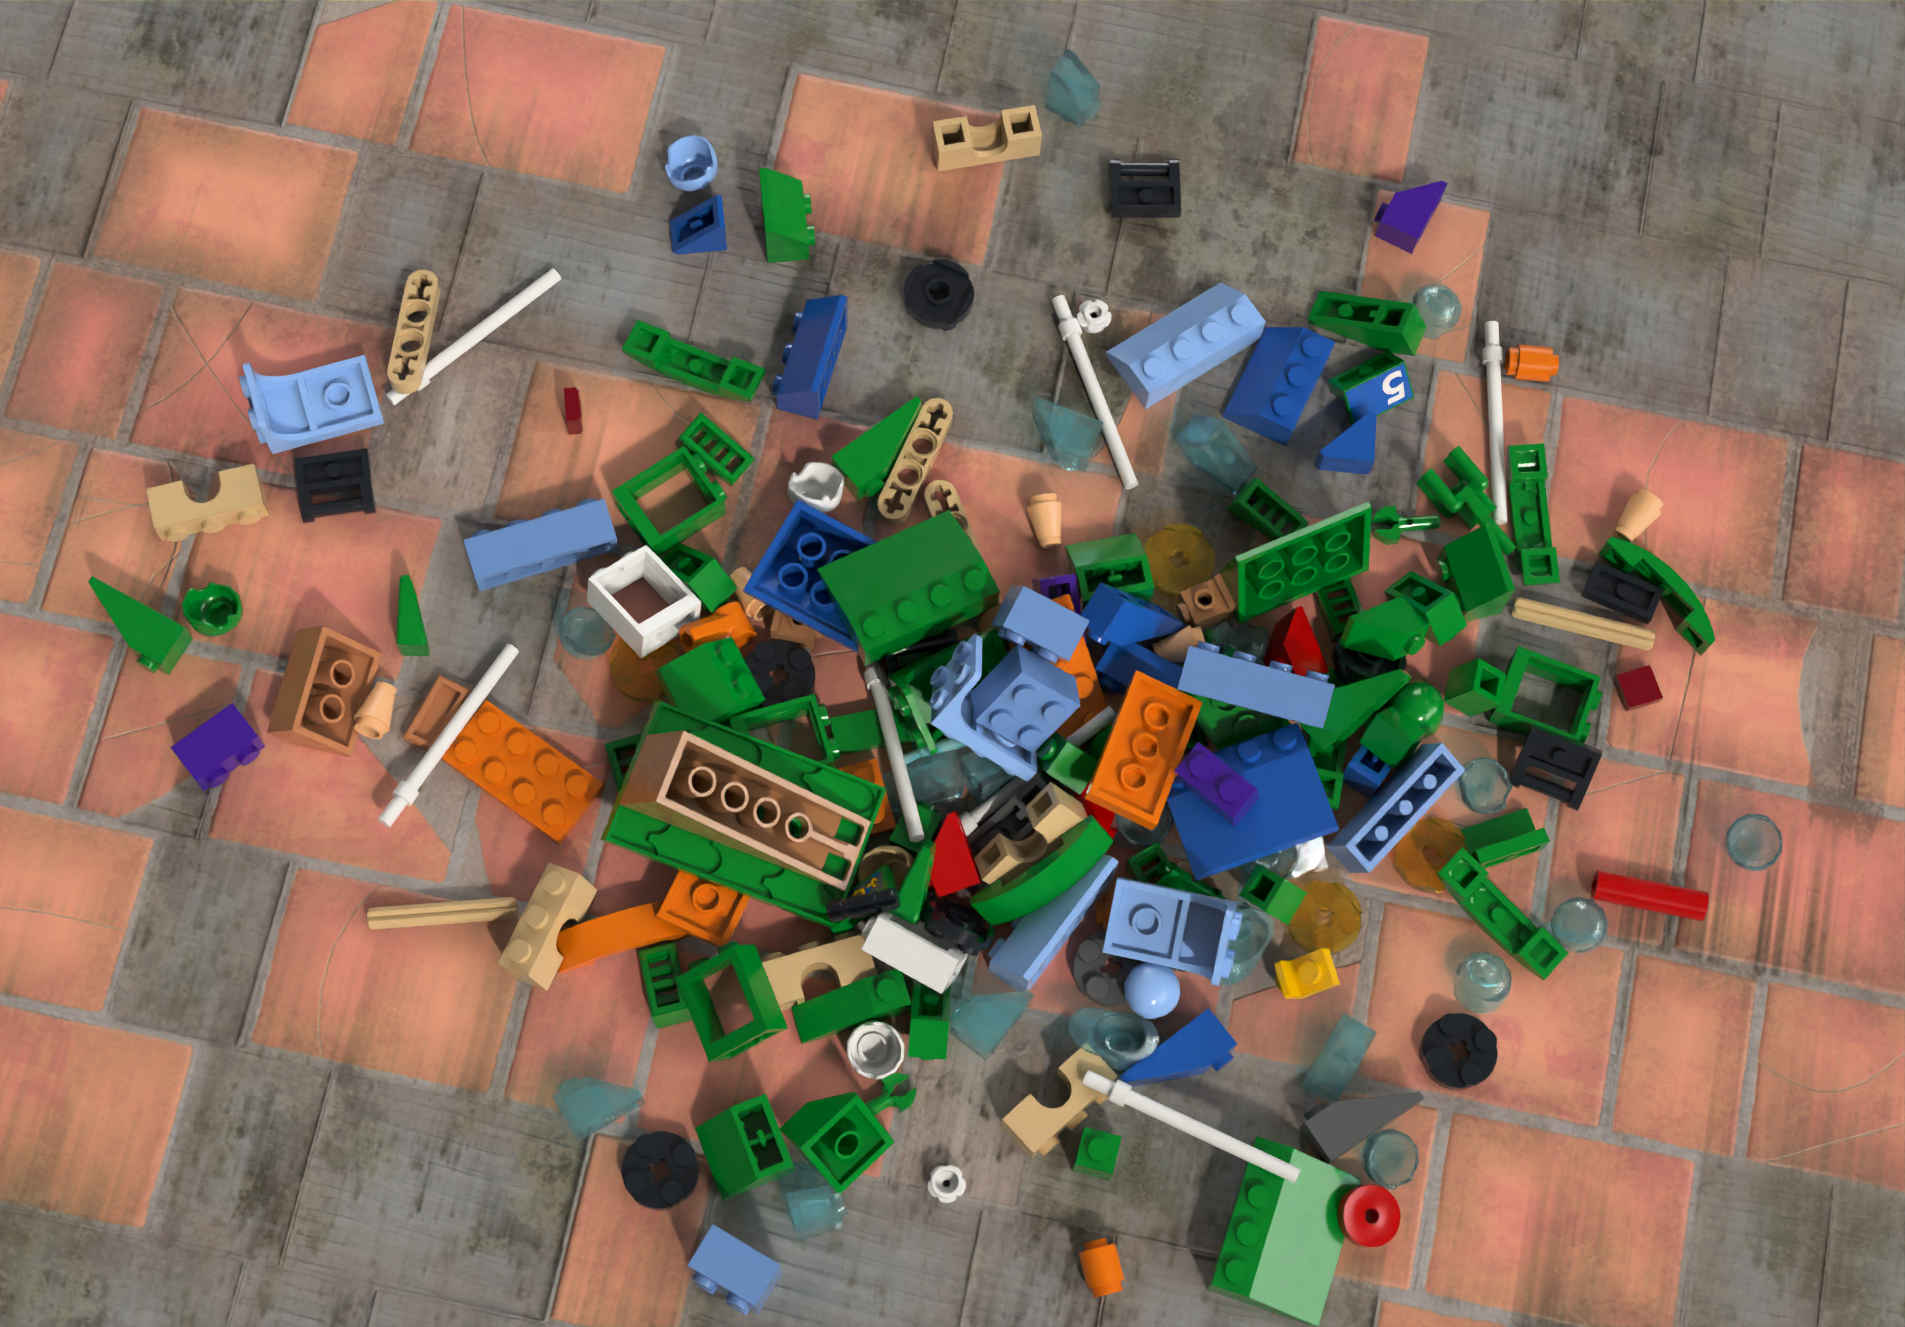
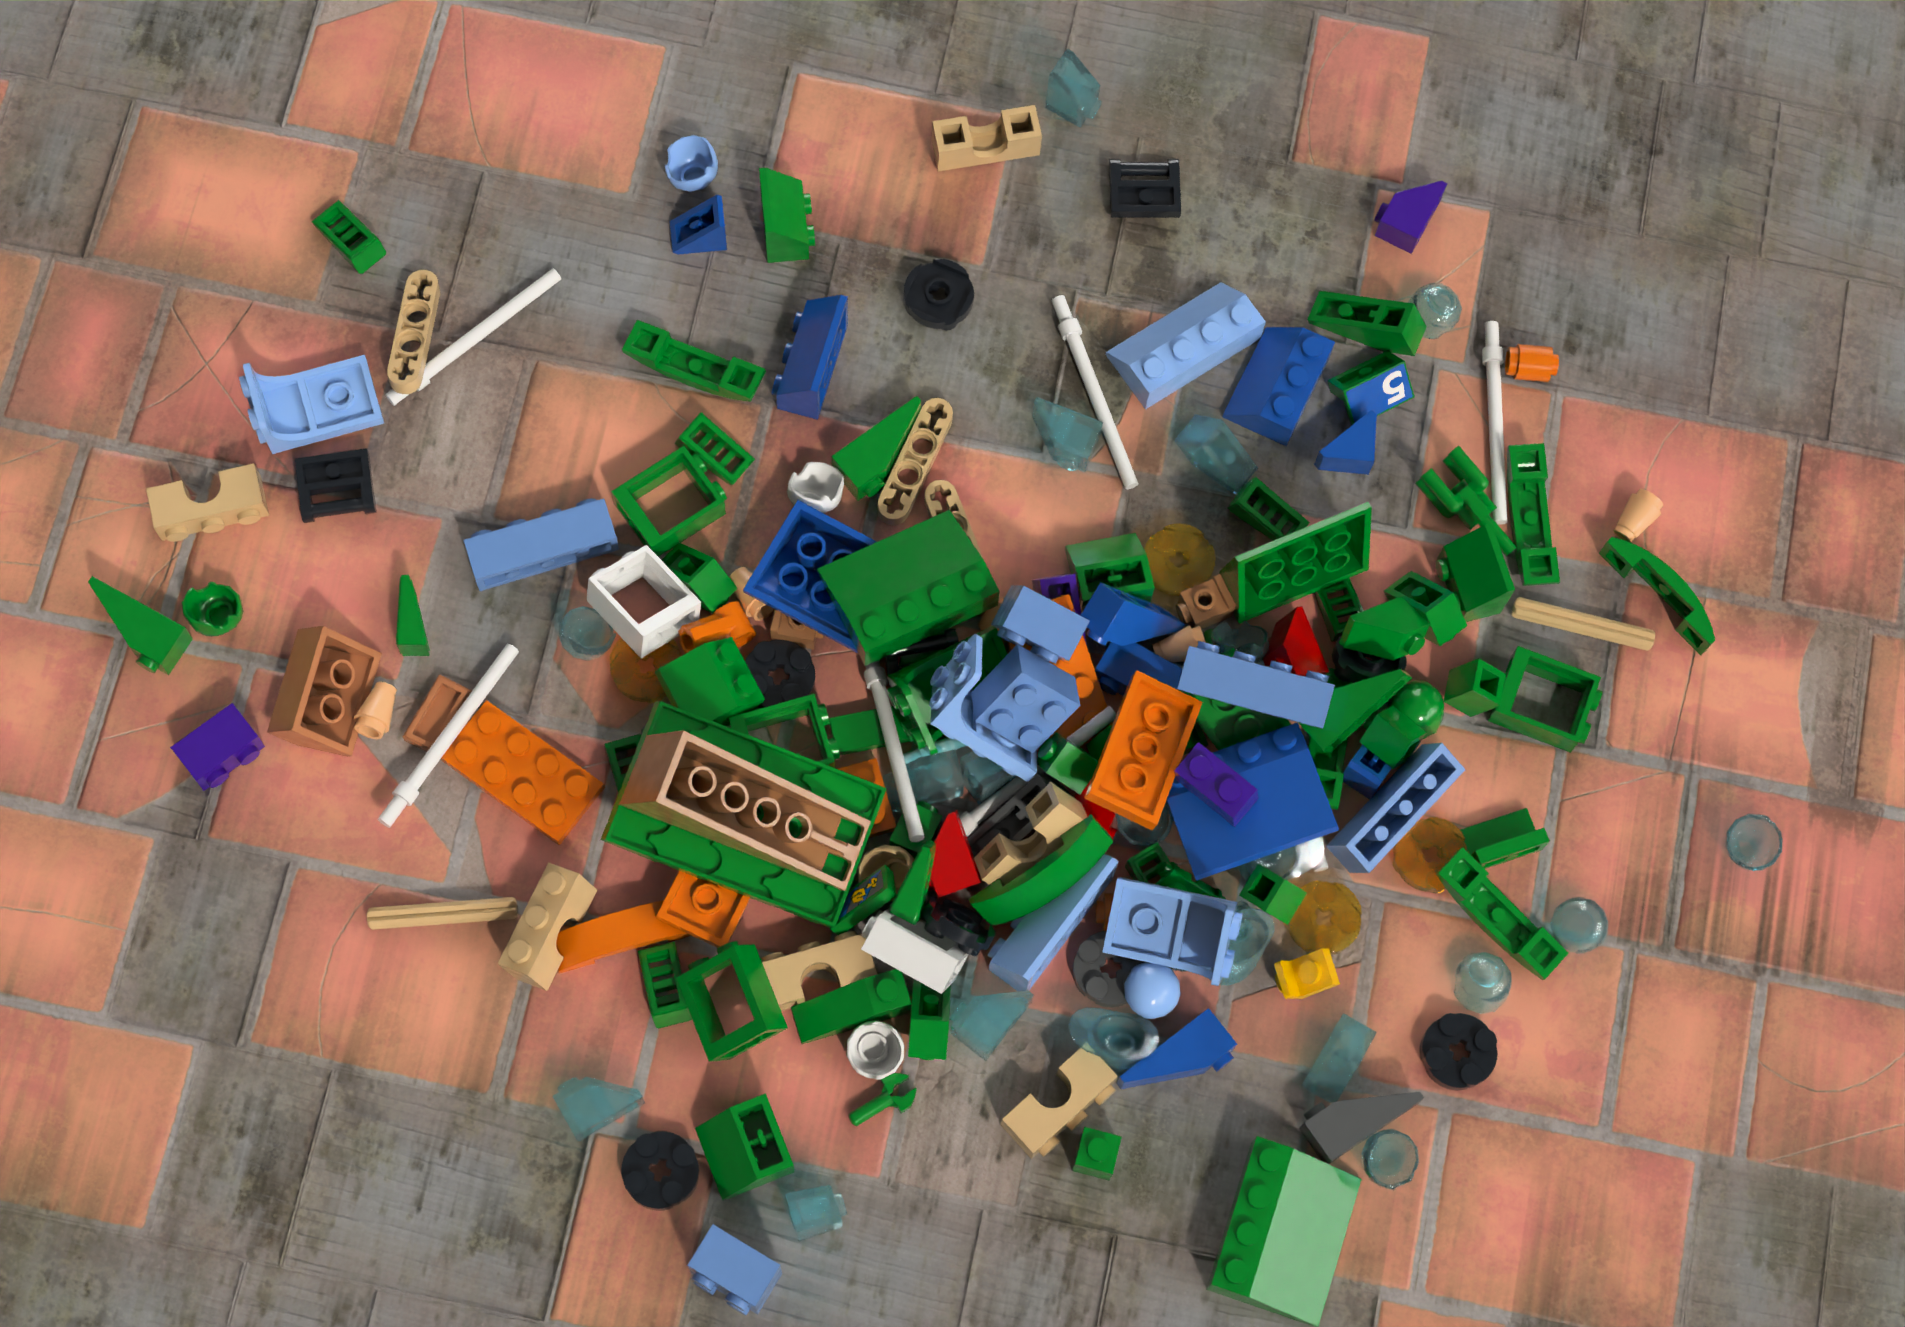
(362, 253): none -> green slope
(573, 410): dark red tile -> none
(837, 1138): green slope -> none
(863, 905): black axle -> none
(949, 1173): white plate -> none
(1046, 519): light nougat cone -> none
(1091, 324): white plate -> none
(1101, 1267): orange brick -> none
(1121, 1094): white bar -> none
(1385, 1216): red piece -> none
(1401, 524): green bar -> none
(1483, 786): clear light blue hair -> none
(1559, 757): black plate -> none
(1622, 592): black plate -> none
(1638, 688): dark red tile -> none
(1649, 895): red piece -> none

